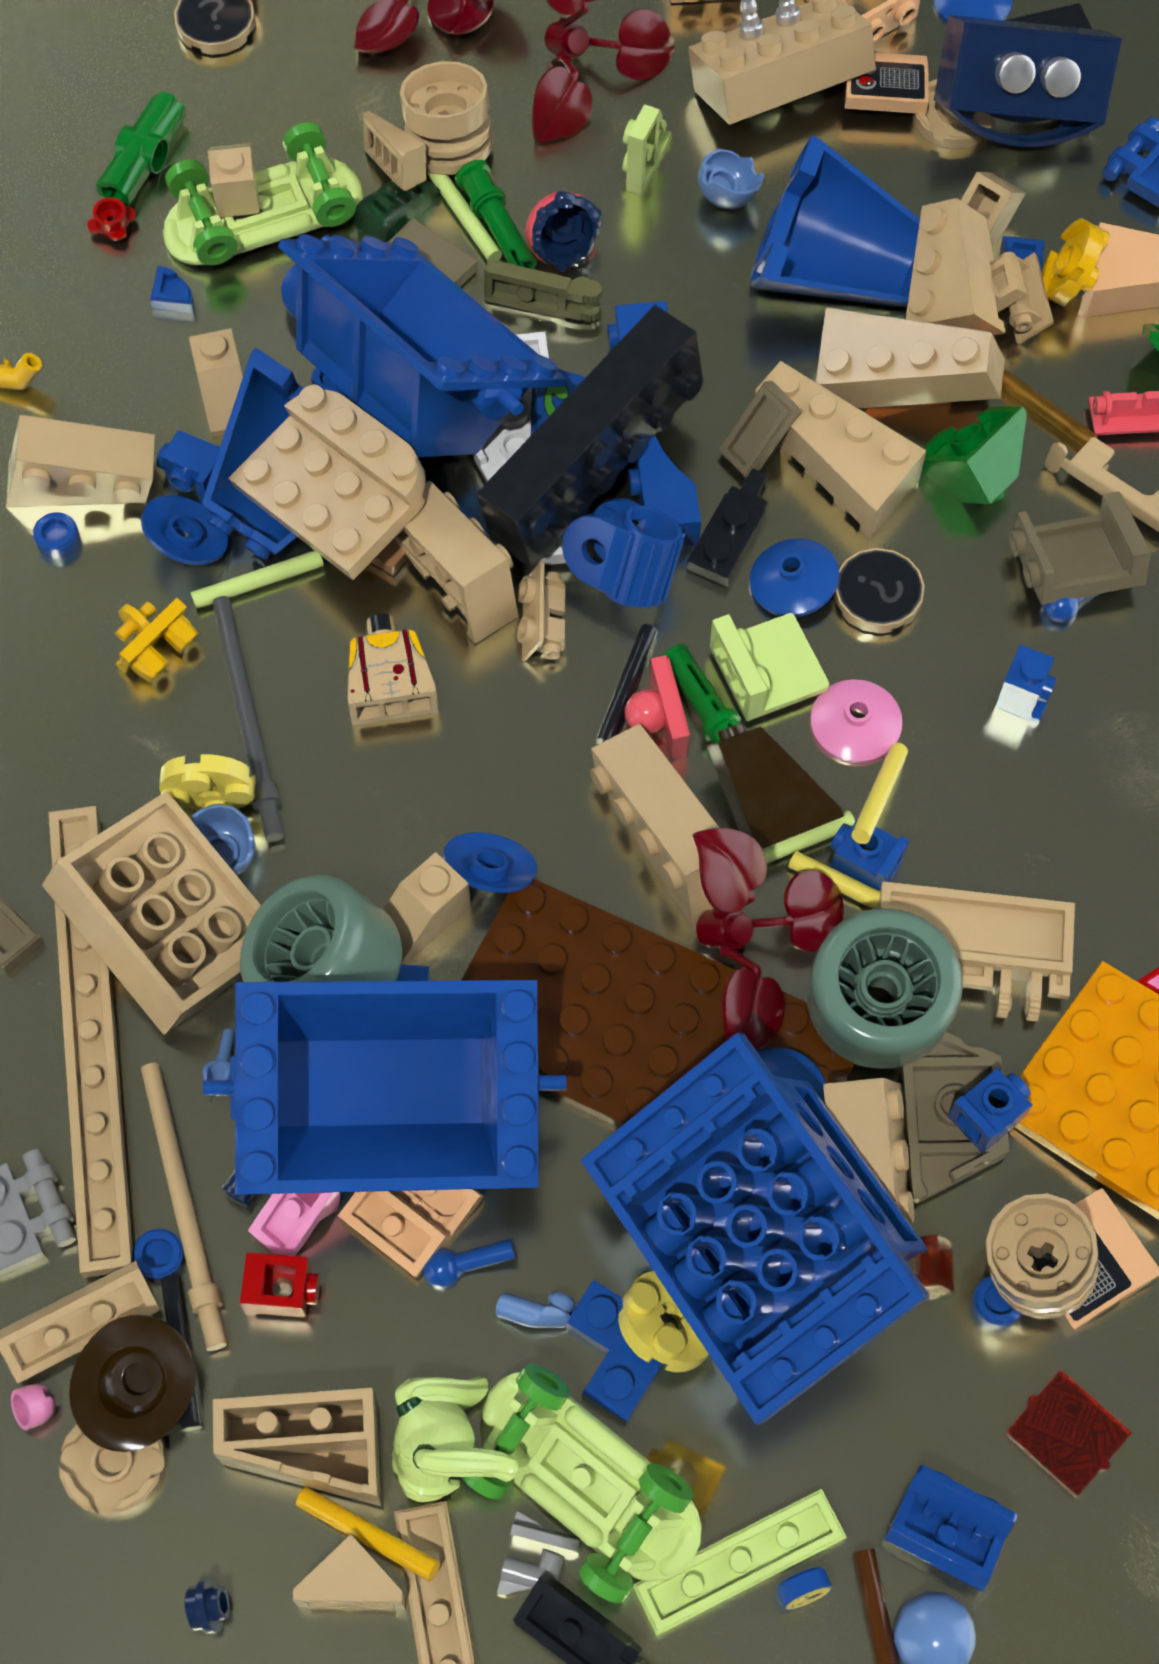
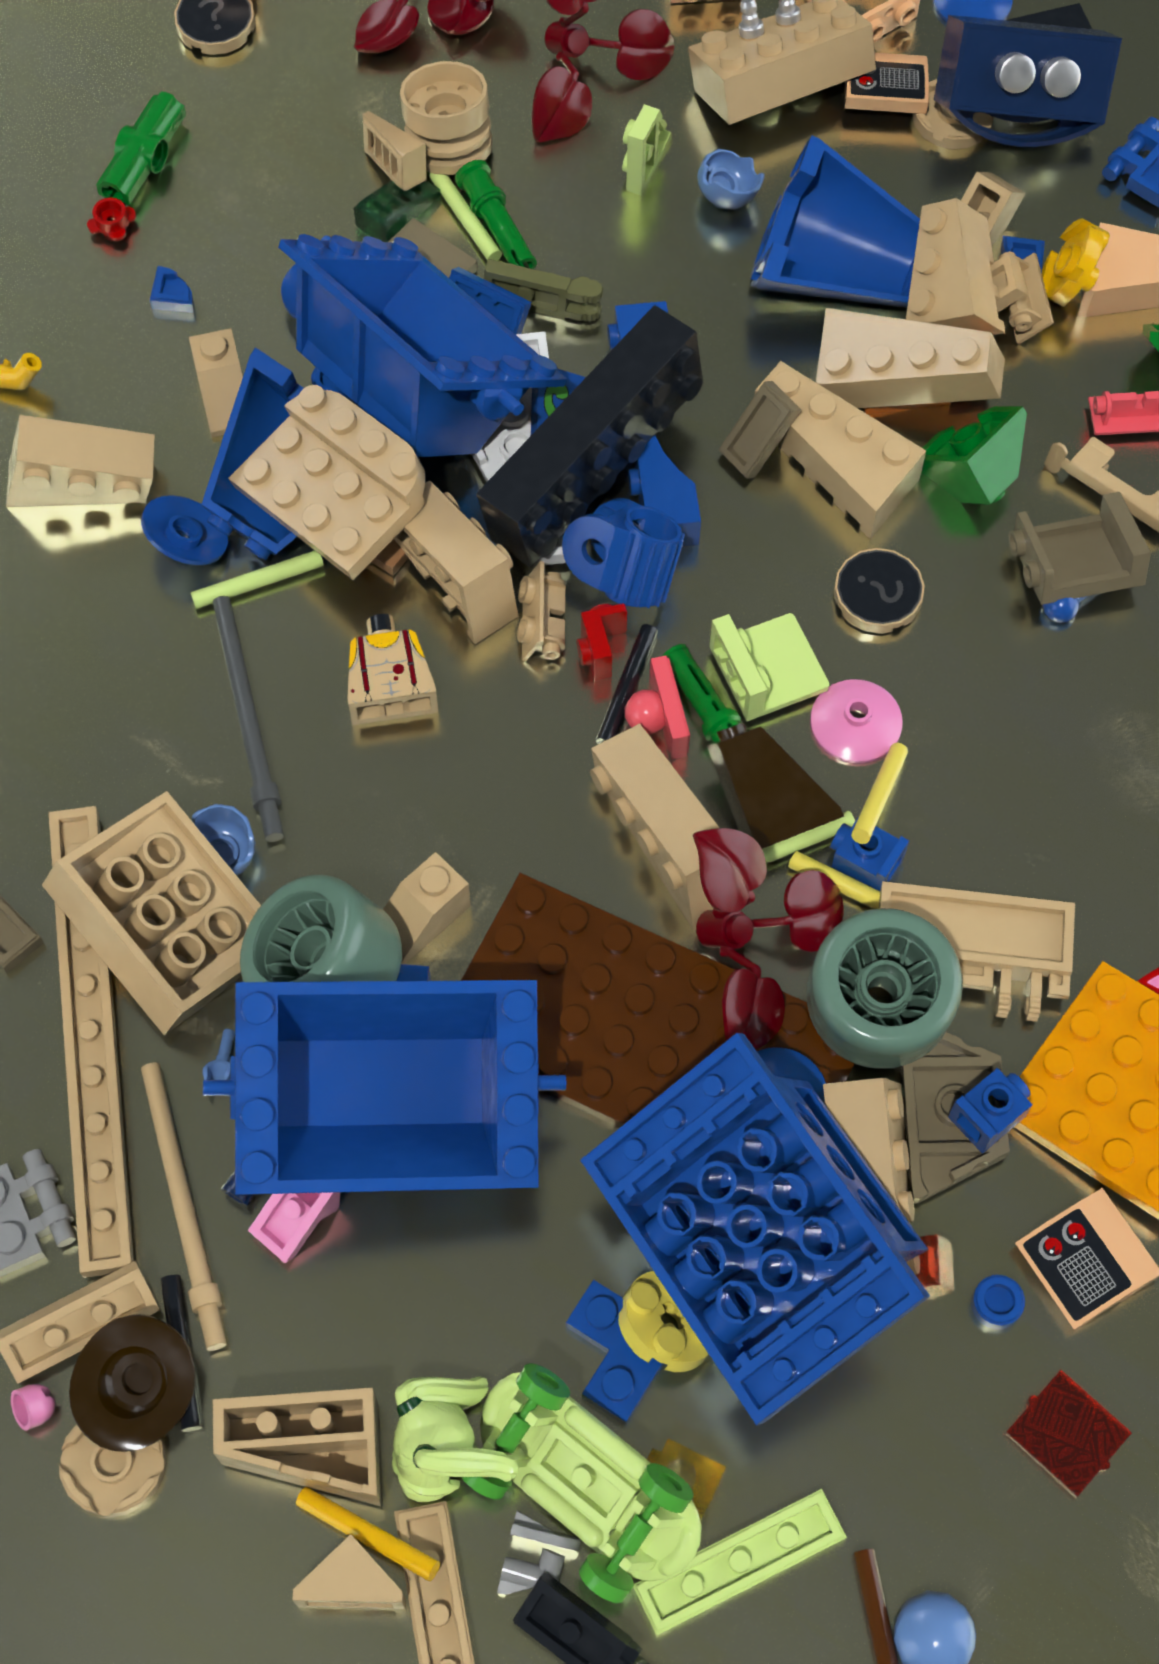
(56, 535): blue tile -> none
(139, 653): yellow hips -> none
(158, 1254): blue tile -> none
(188, 462): blue brick -> none
(206, 1605): dark blue plate -> none
(207, 783): light yellow plate -> none
(234, 180): tan slope -> none
(266, 1272): red brick -> none
(291, 196): piece -> none
(410, 1223): light nougat slope -> none
(446, 1266): blue bar -> none
(491, 862): blue dish -> none
(501, 303): none -> blue plate
(536, 1314): medium blue arm -> none
(563, 229): dark blue hair -> none
(596, 626): none -> red bracket
(730, 530): black hinge -> none
(795, 591): blue dish -> none
(804, 1588): blue tile -> none
(951, 1527): blue bracket -> none
(1027, 685): blue brick -> none
(1031, 1229): tan wheel -> none
(1046, 409): pearl gold bar -> none

